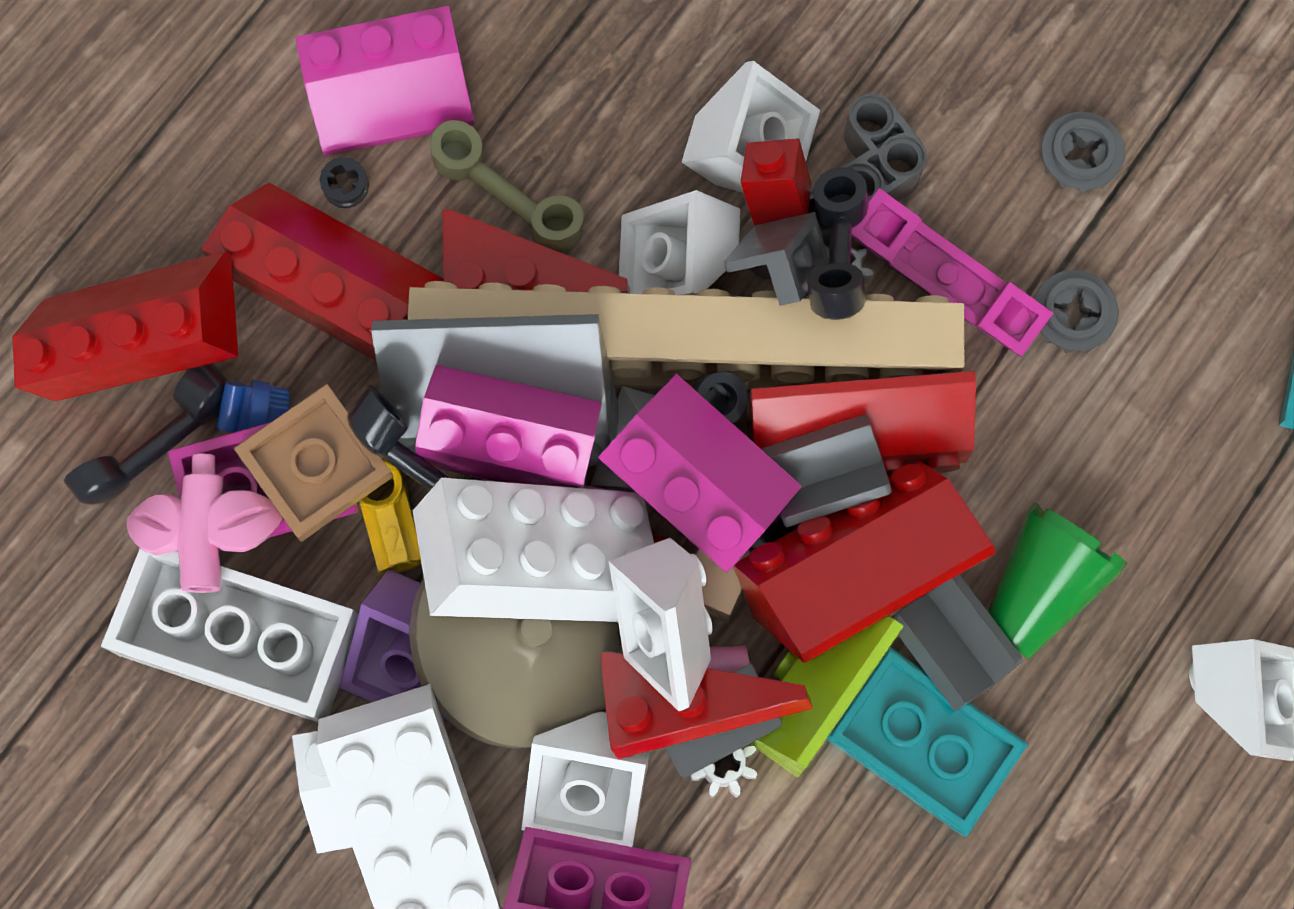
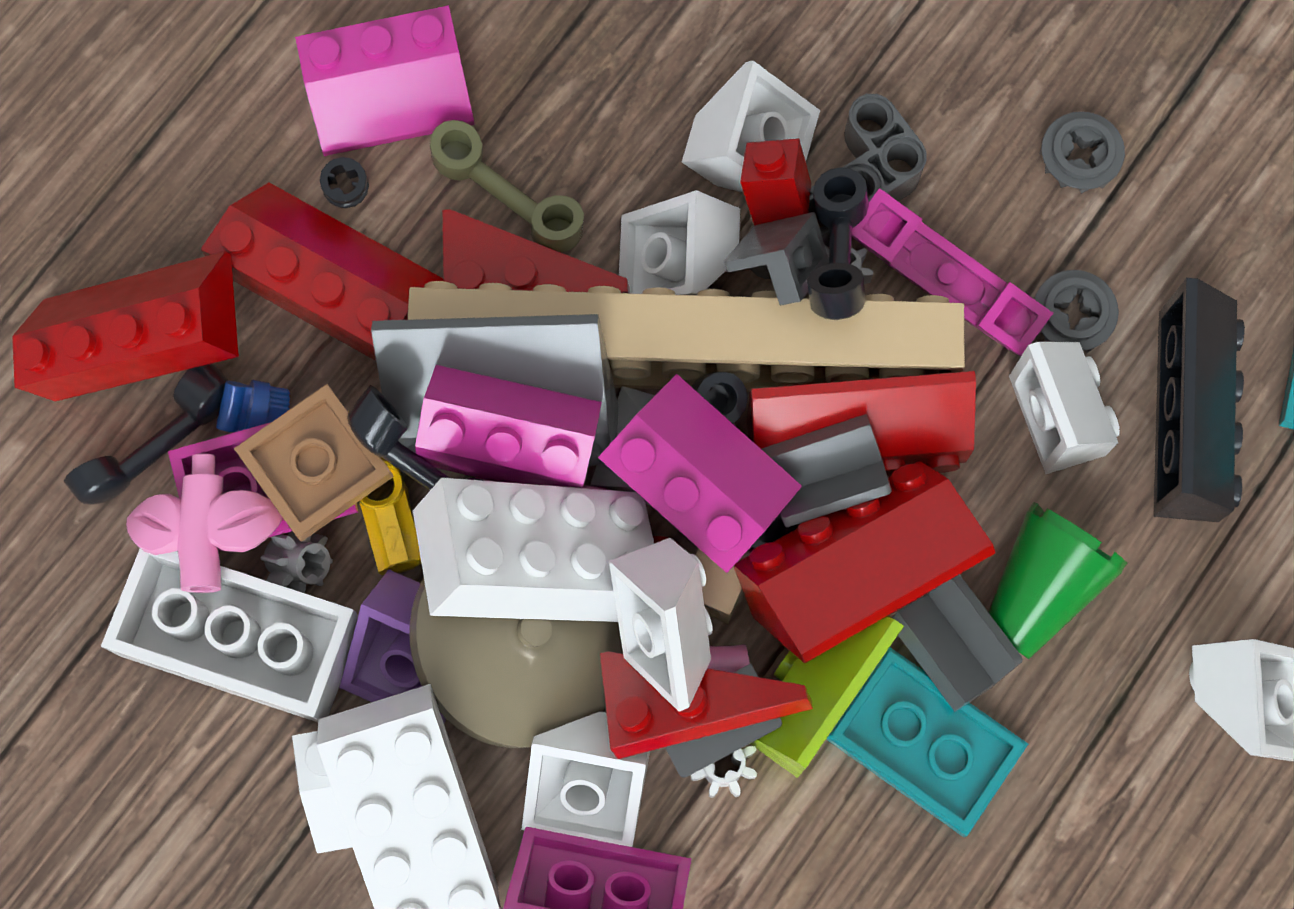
(297, 562): none -> light grey gear
(1063, 405): none -> white slope
(1198, 405): none -> black slope

